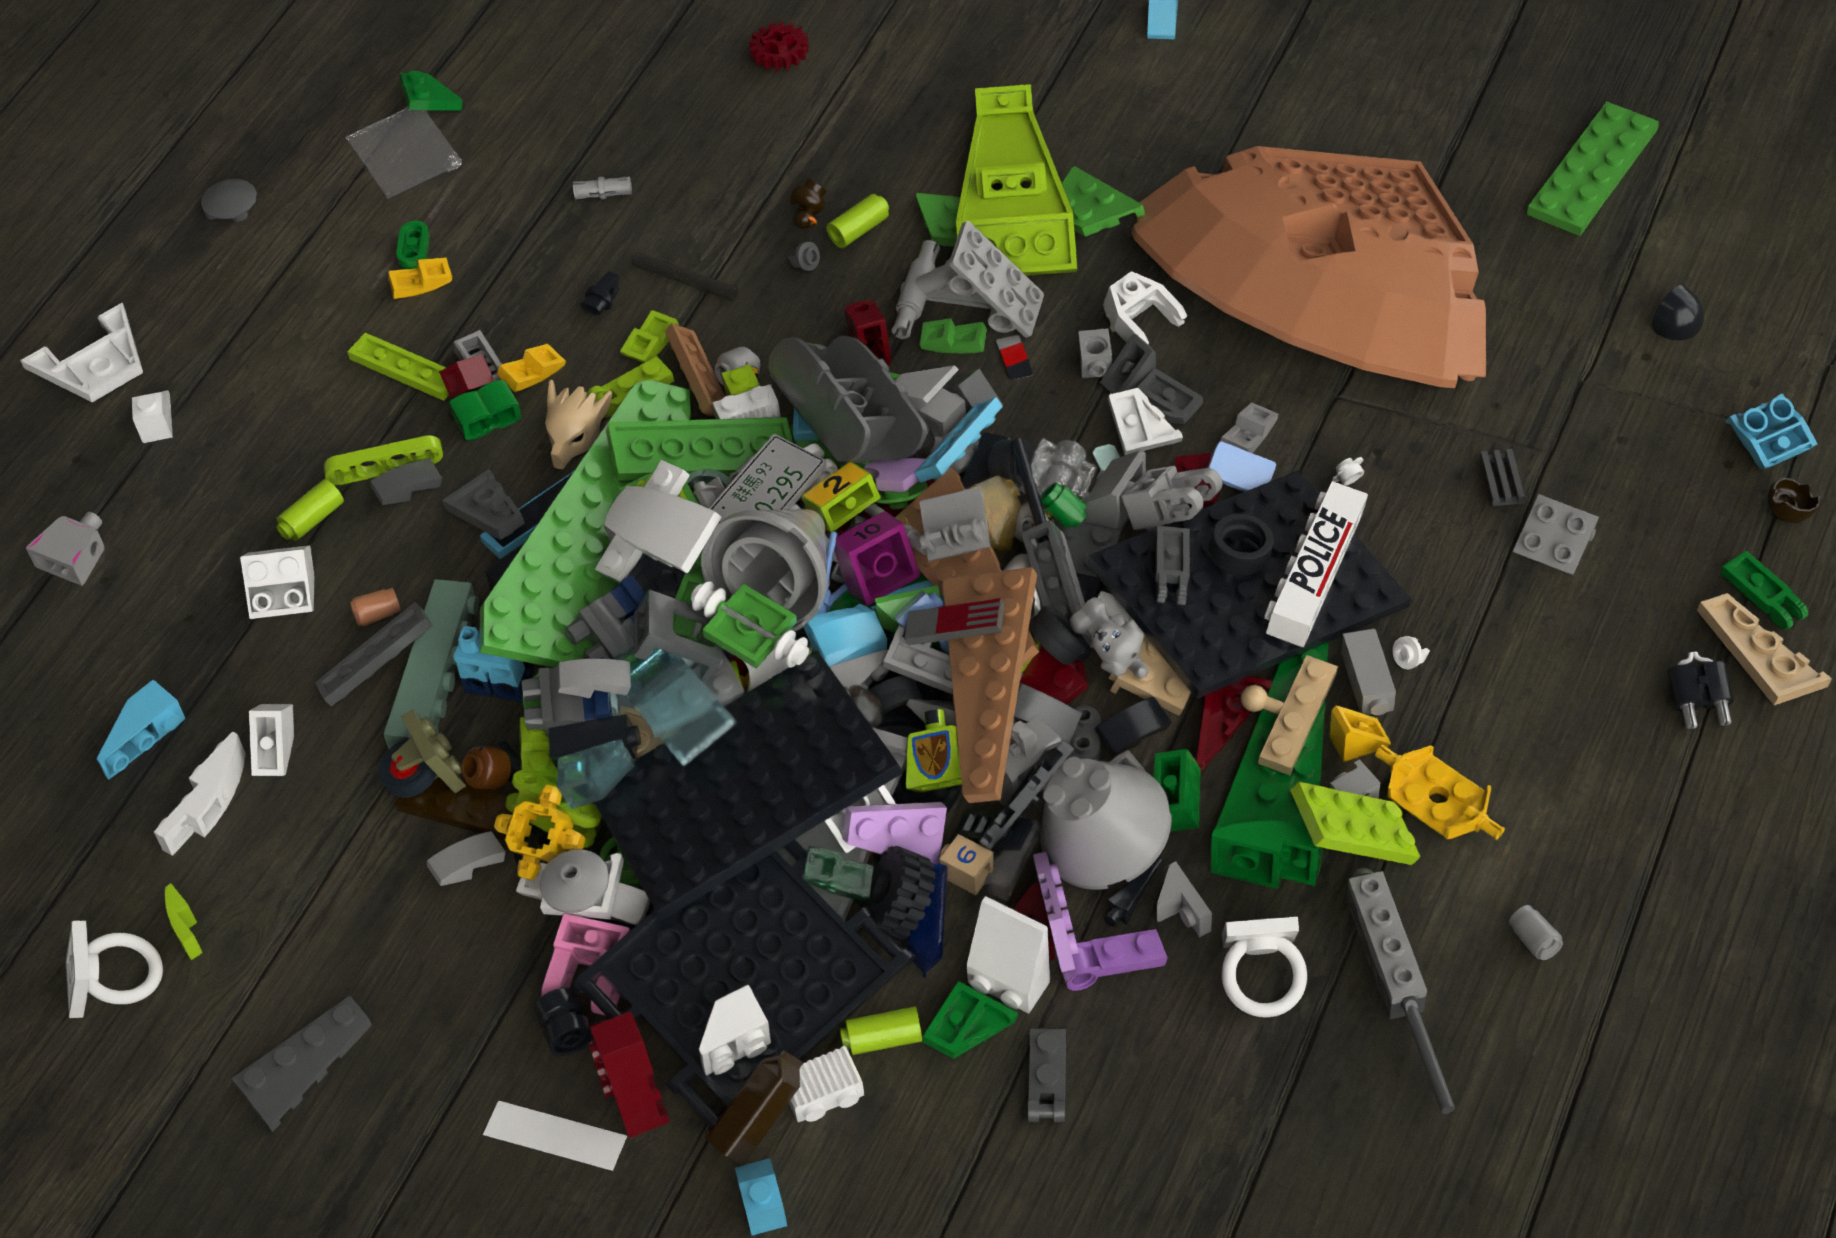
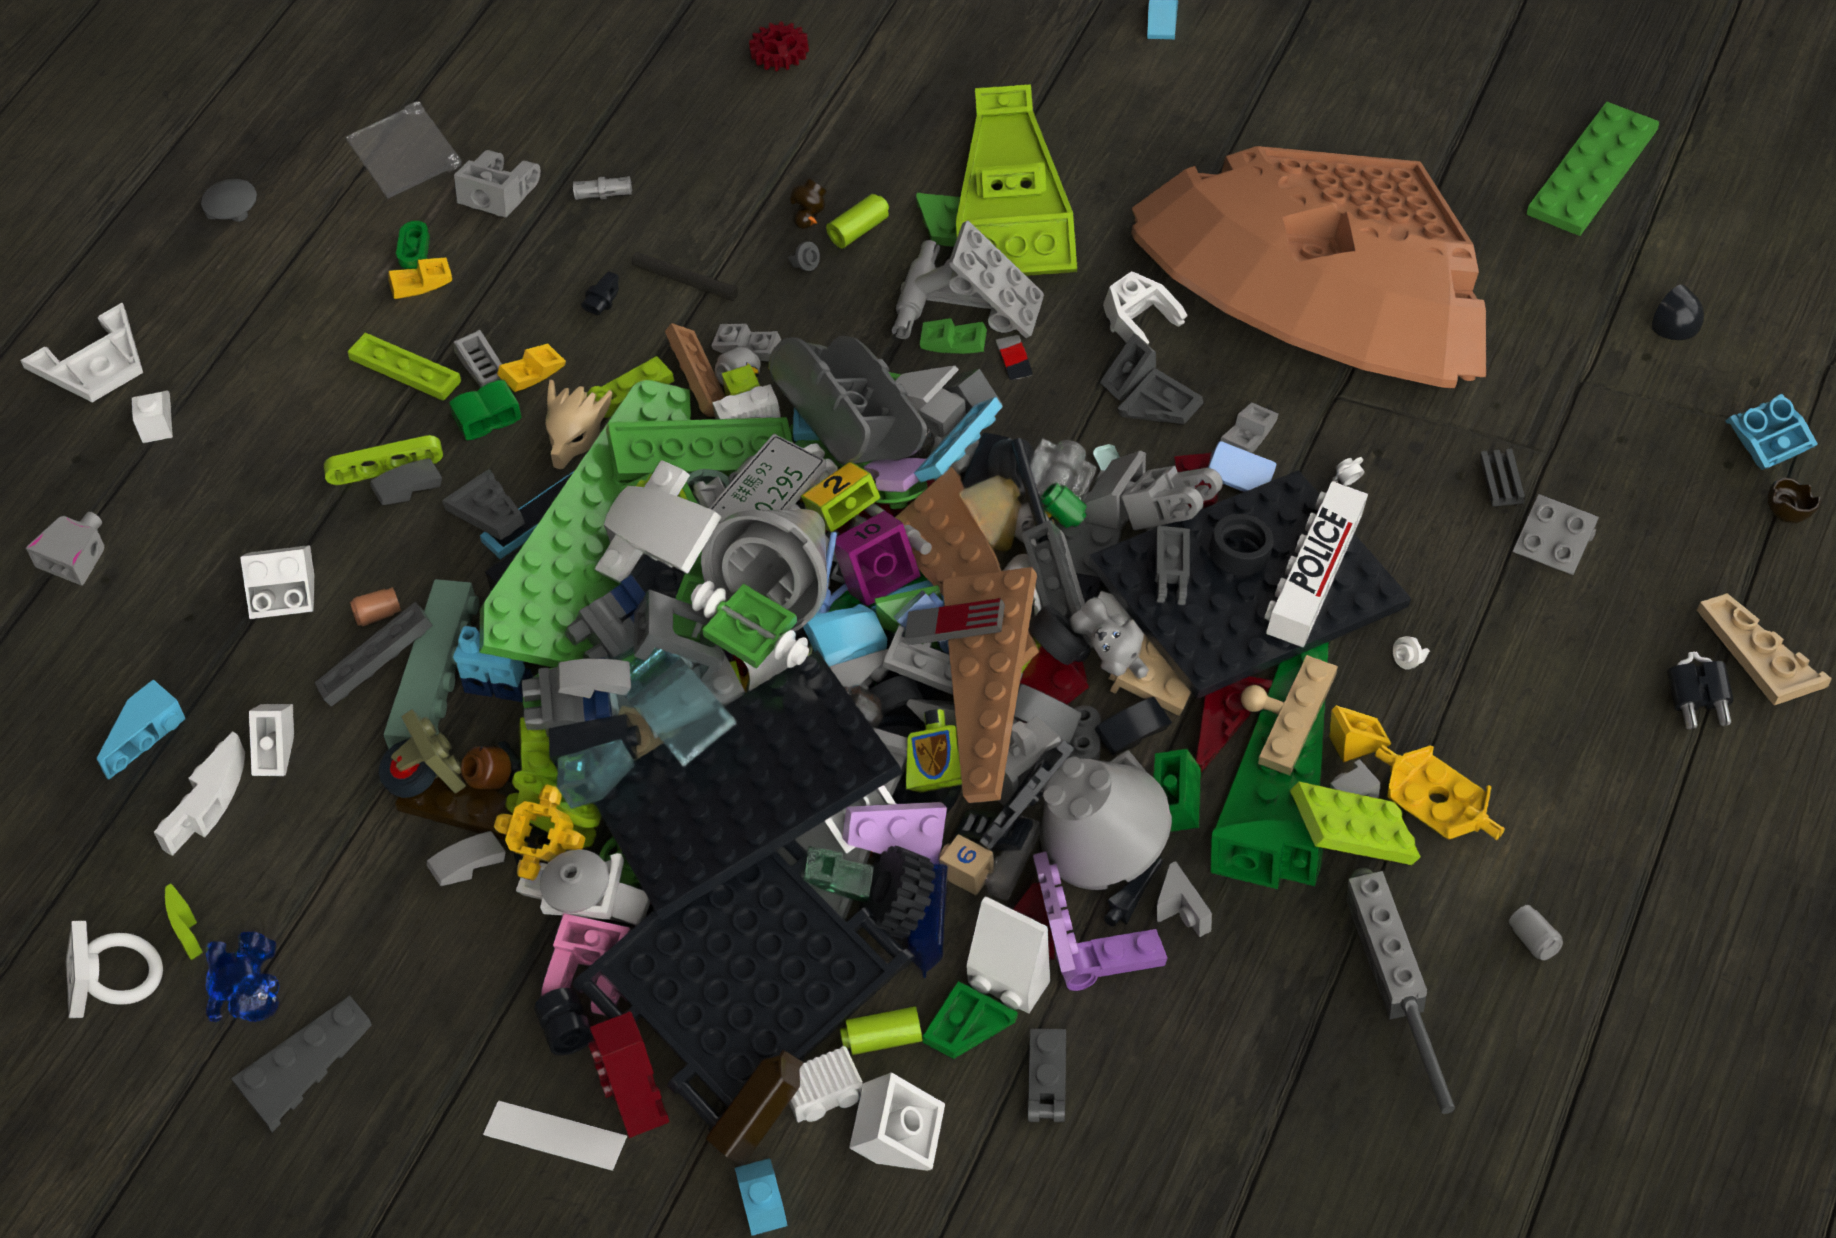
(239, 980): none -> clear blue animal
(309, 510): lime brick -> none
(427, 93): green wing -> none
(466, 375): dark red panel -> none
(490, 189): none -> light grey brick
(650, 339): lime slope -> none
(733, 1031): white slope -> none
(739, 335): none -> light grey slope
(867, 322): dark red torso -> none
(897, 1124): none -> white slope
(954, 524): light grey hinge -> none
(1094, 352): light grey brick -> none
(1096, 203): bright green wing -> none
(1140, 423): white wing -> none
(1258, 938): white tile -> none
(1368, 672): light grey brick -> none
(1764, 589): green hinge -> none

